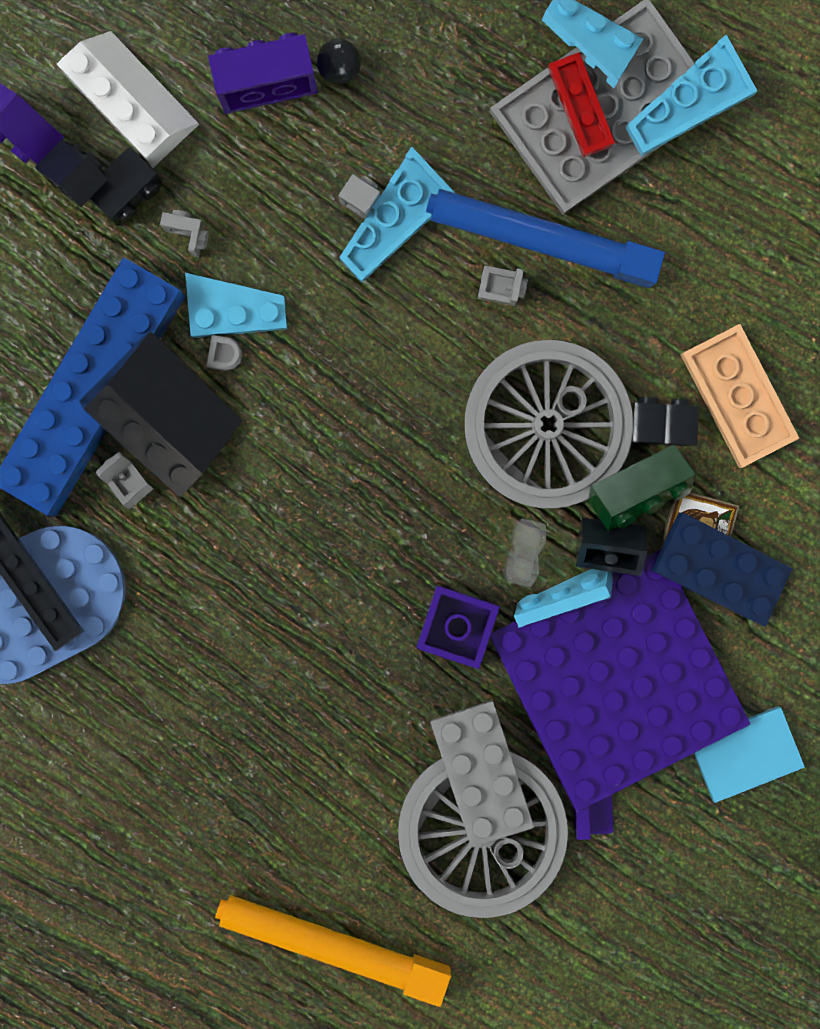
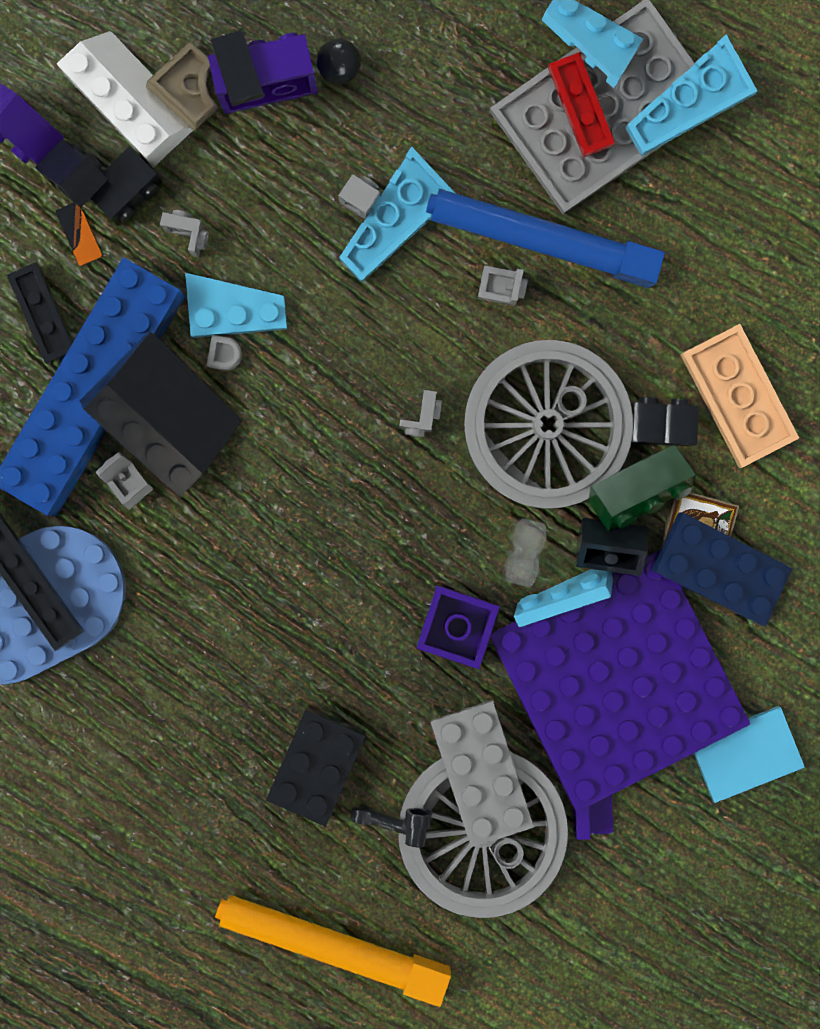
(41, 312): none -> black plate
(78, 233): none -> sticker
(183, 86): none -> dark tan tile
(237, 67): none -> black tile
(316, 765): none -> black brick
(414, 825): none -> black brick
(430, 410): none -> light grey bracket

